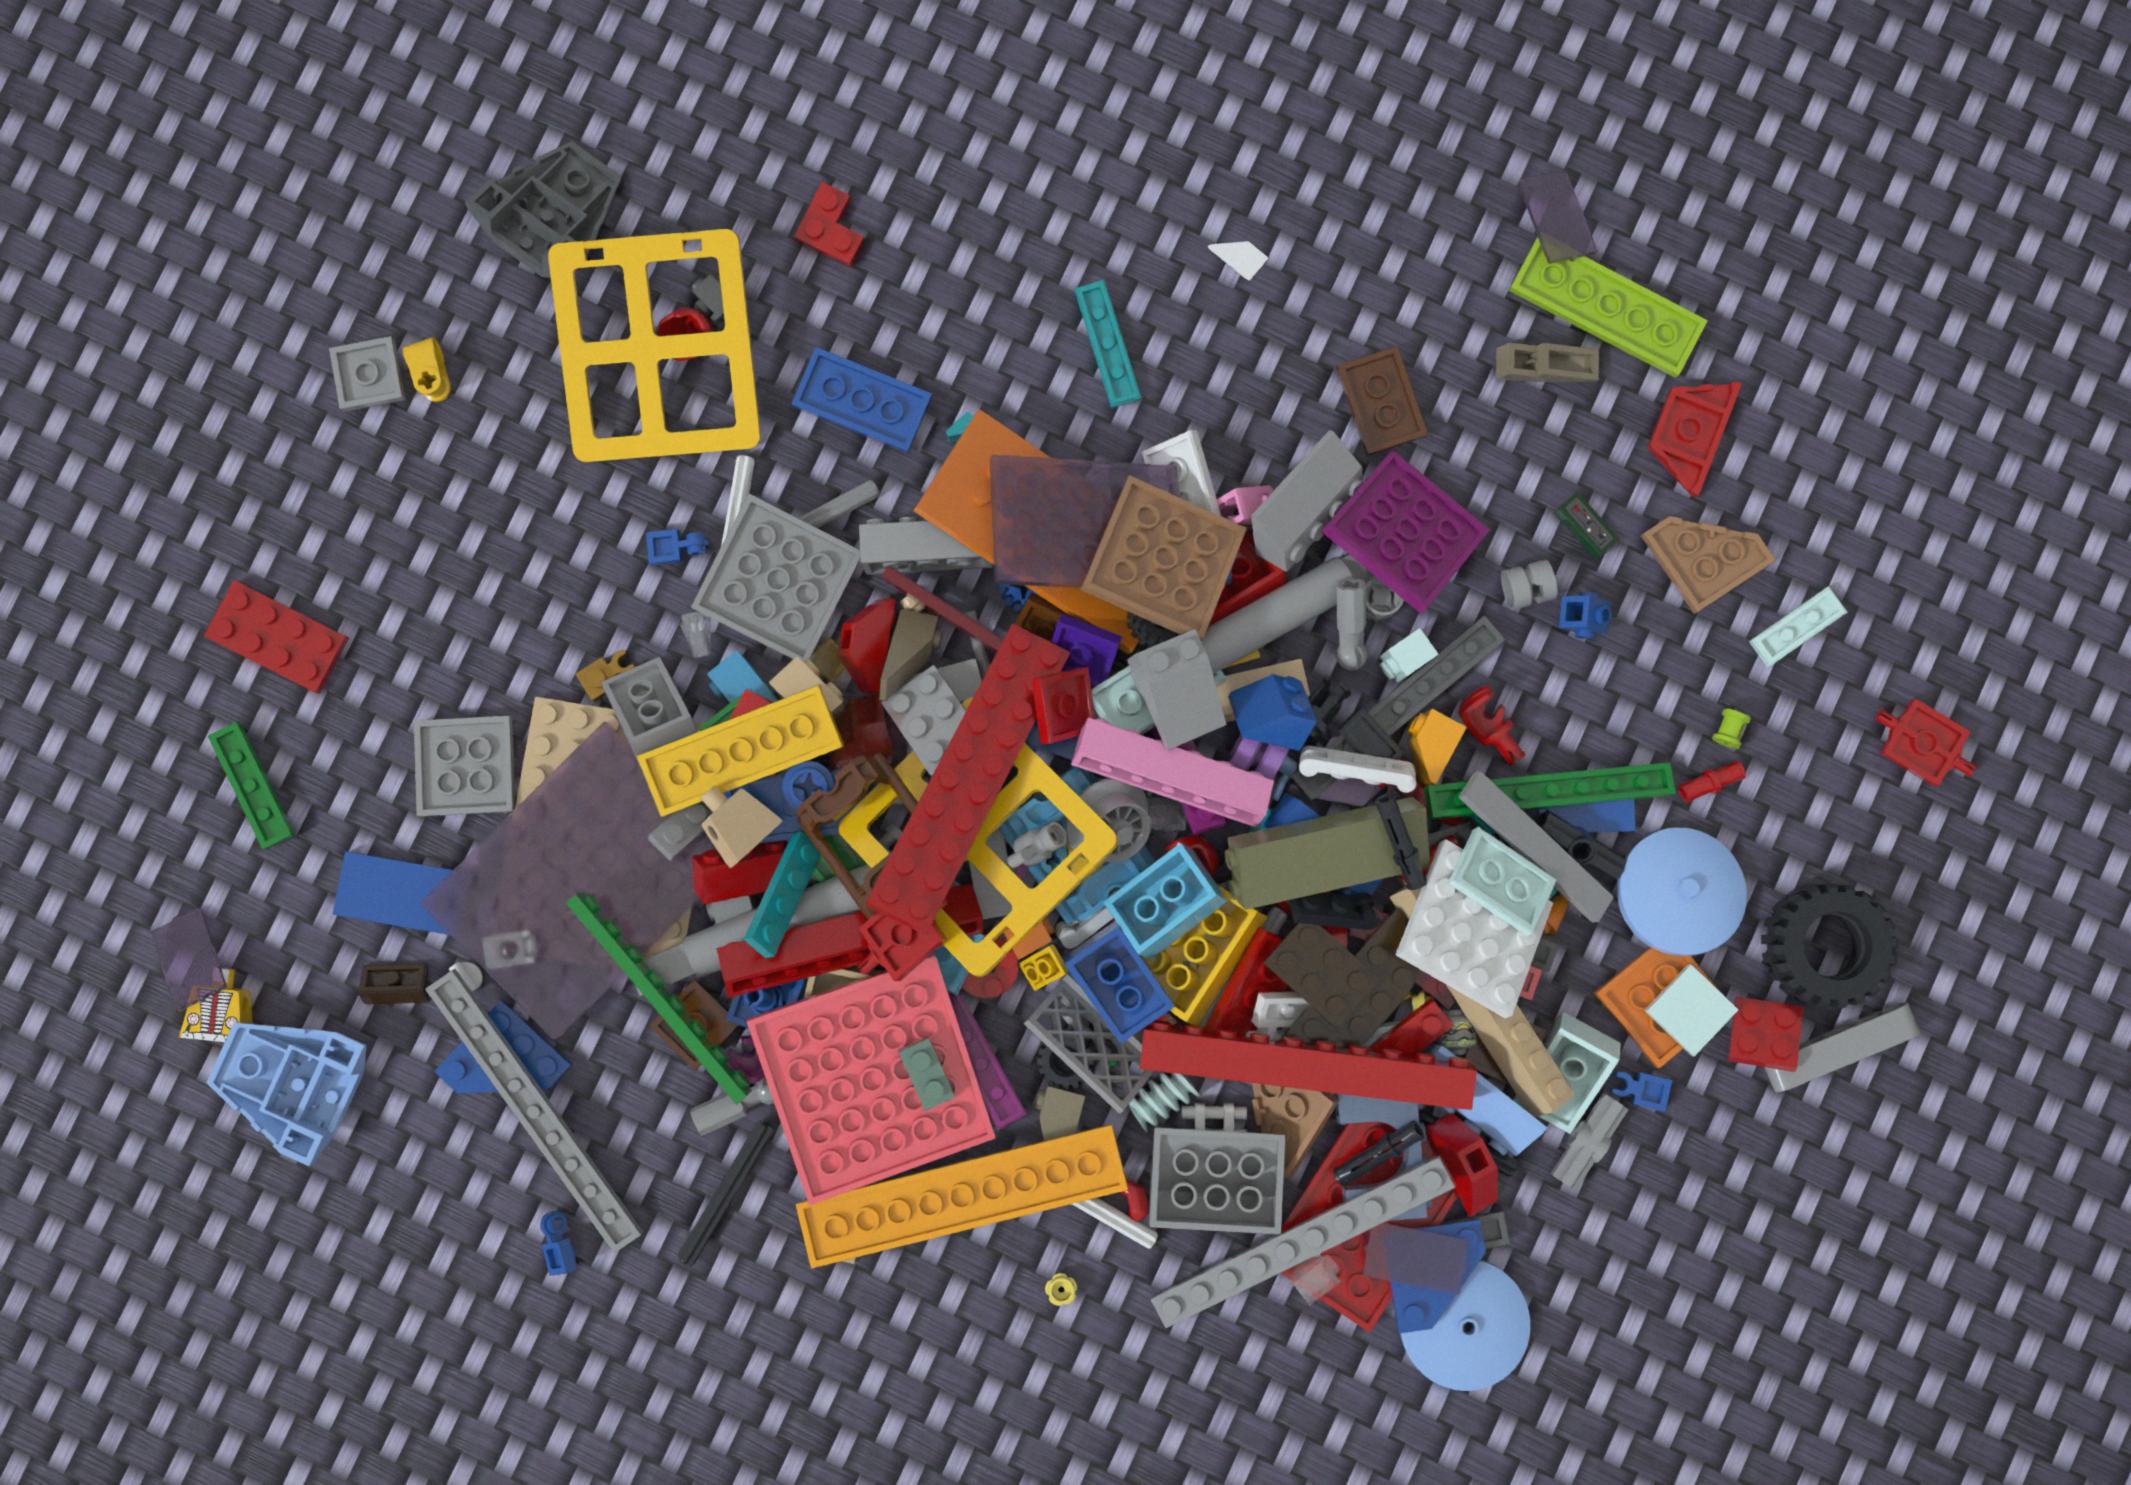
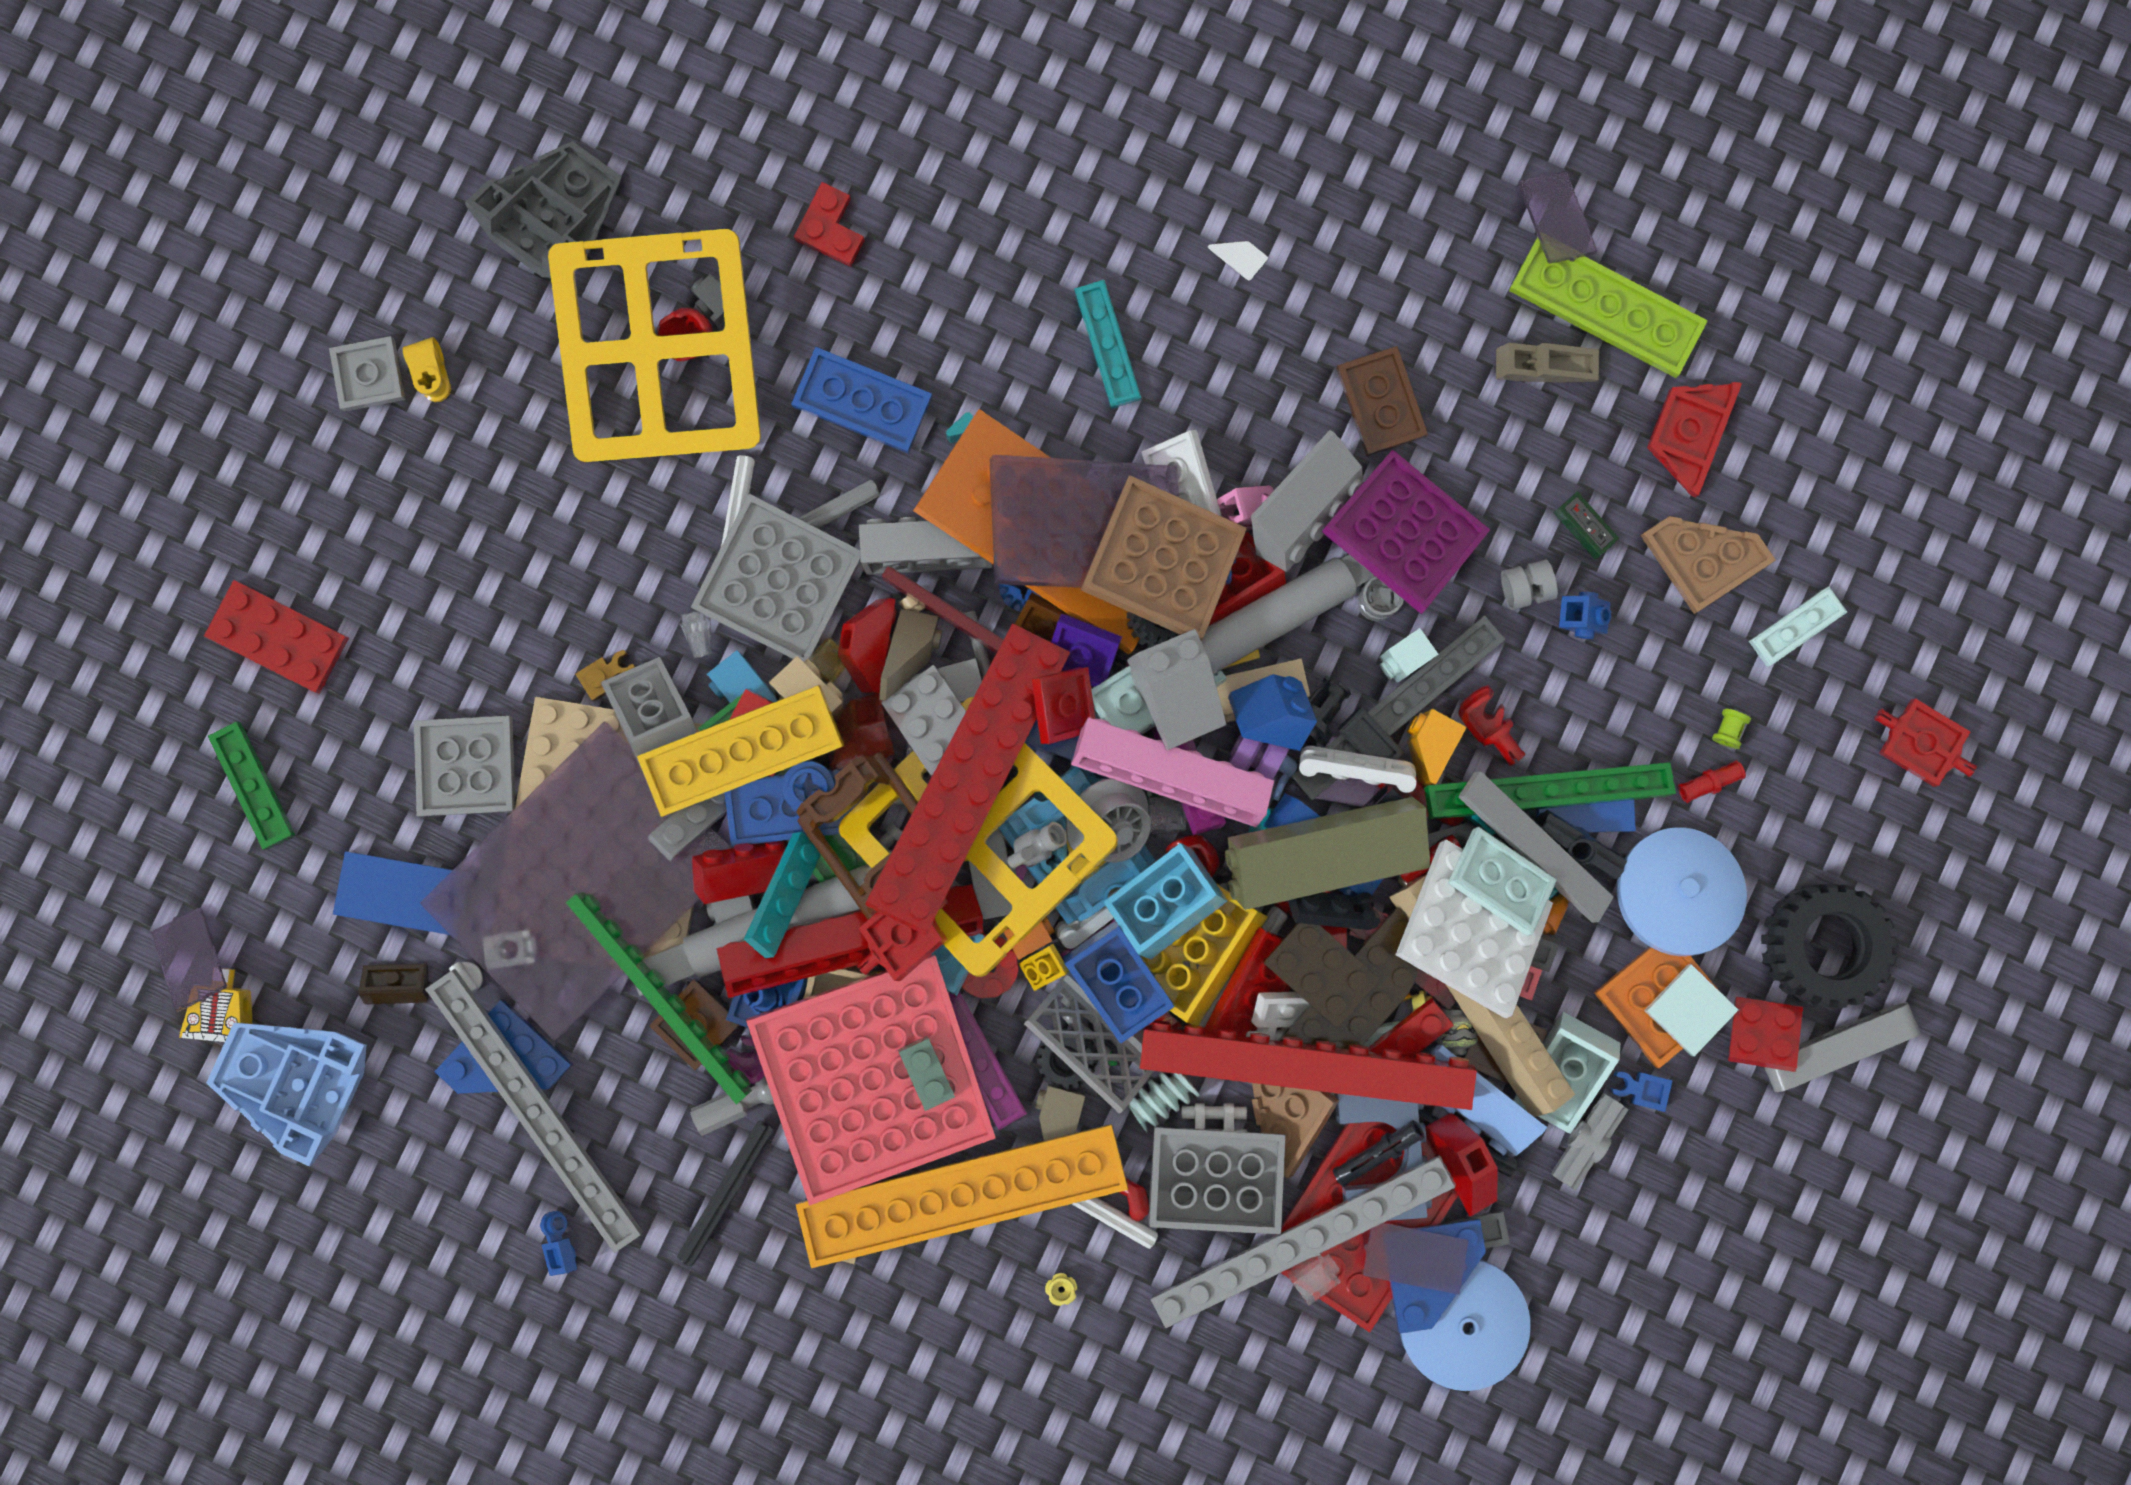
(667, 547): blue plate -> none
(736, 823): tan torso -> none
(1351, 623): light grey piece -> none
(1405, 854): black pin -> none

